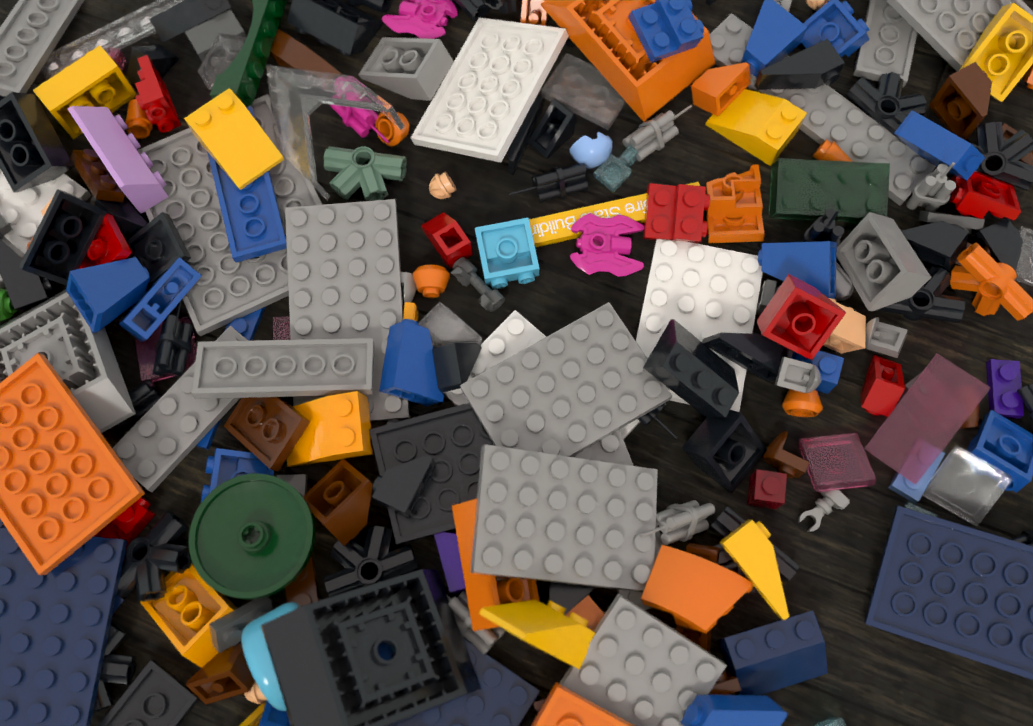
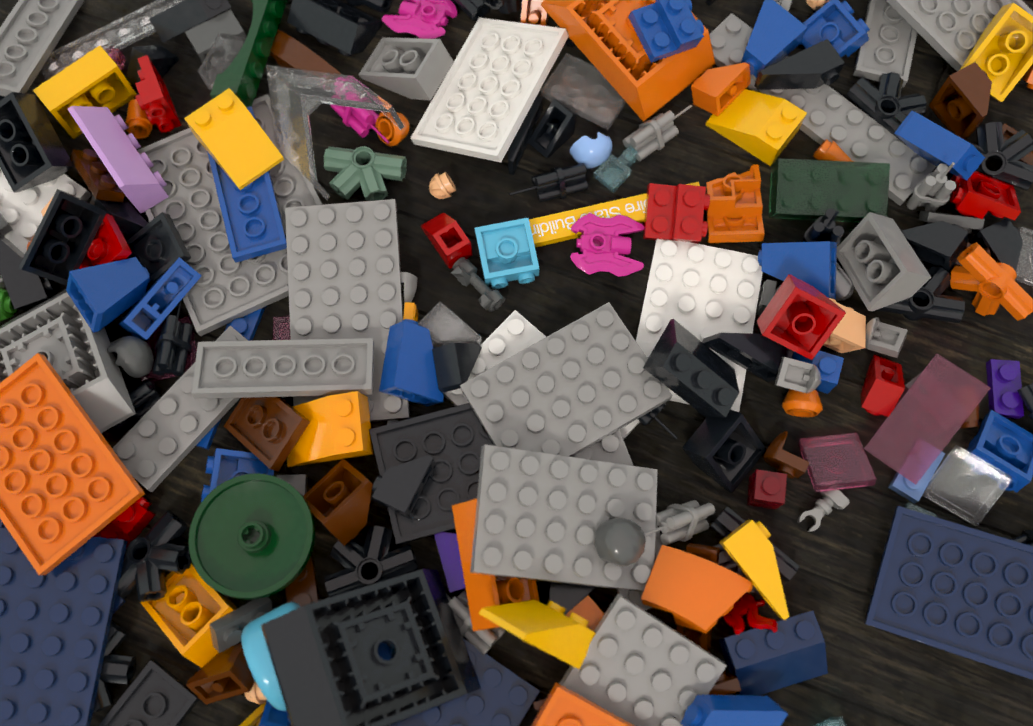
(133, 355): none -> dark grey hair
(431, 280): orange cone -> none
(620, 541): none -> dark grey hair
(745, 605): none -> red piece

